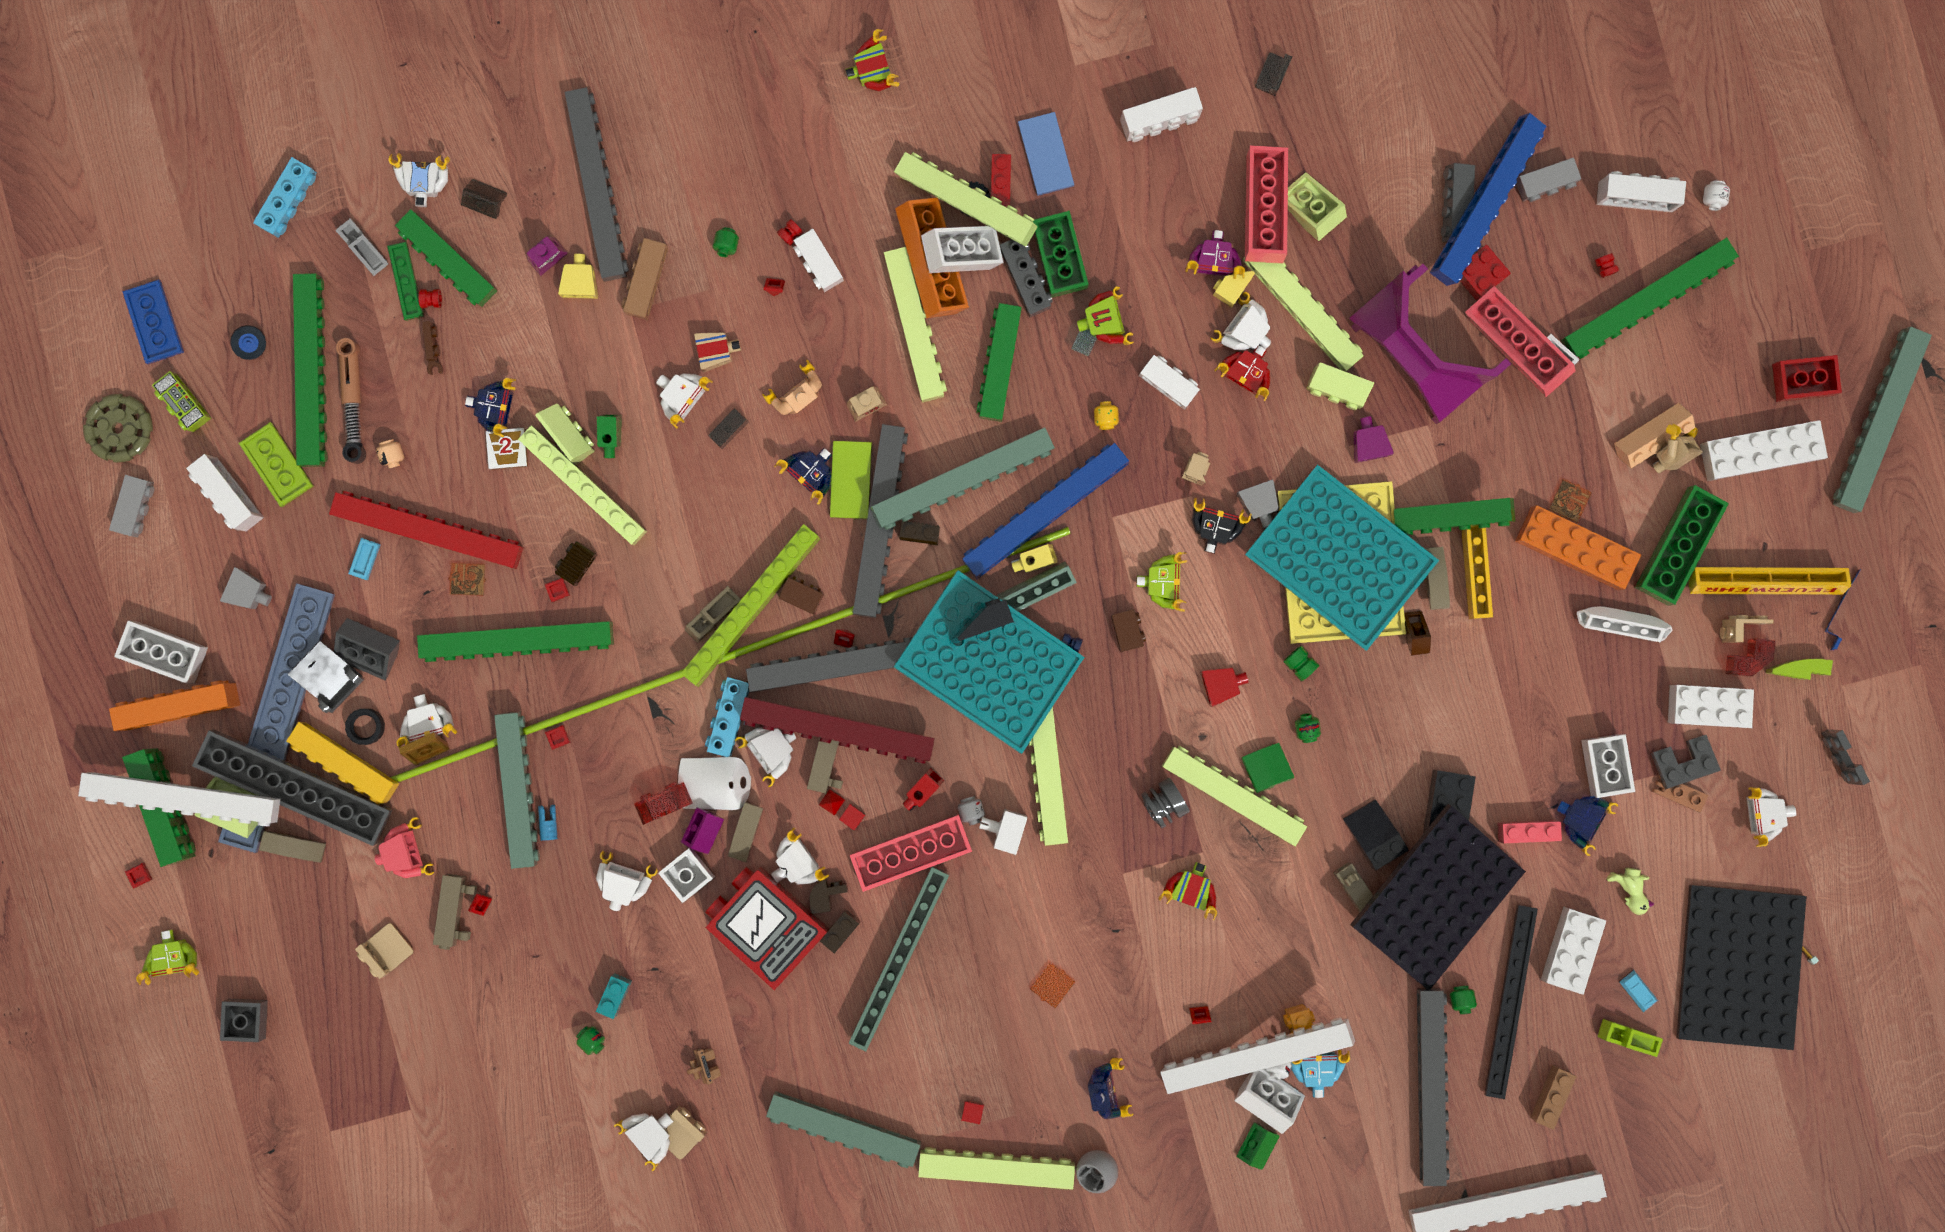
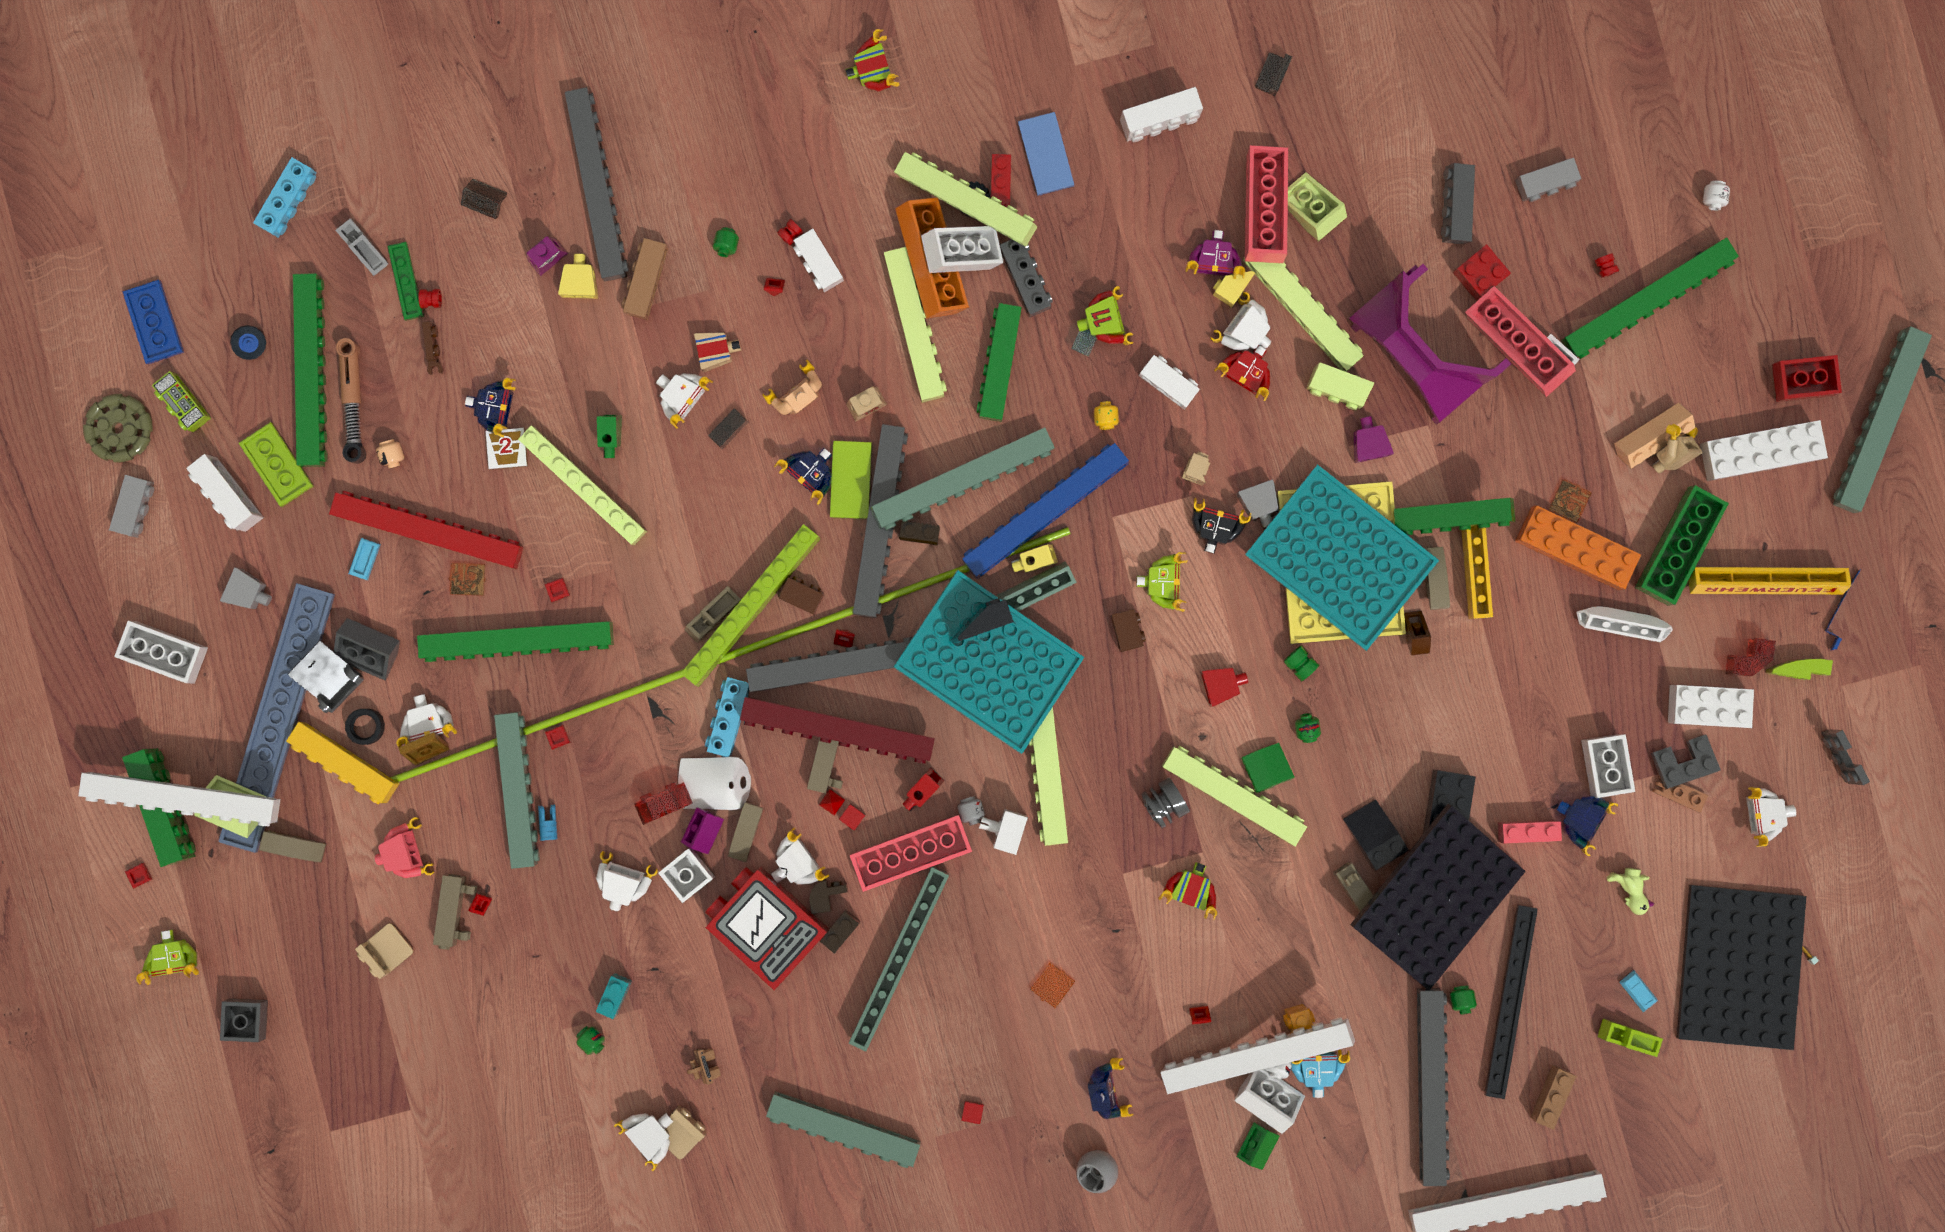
(175, 706): orange brick -> none
(294, 787): dark grey brick -> none
(421, 178): torso -> none
(446, 258): green brick -> none
(566, 433): yellowish green slope -> none
(575, 563): dark brown brick -> none
(770, 749): white torso -> none
(996, 1169): yellowish green brick -> none
(1066, 244): green brick -> none
(1074, 643): dark blue wheel -> none
(1488, 199): blue brick -> none
(1573, 950): white brick -> none
(1641, 192): white brick -> none
(1733, 628): tan bracket -> none

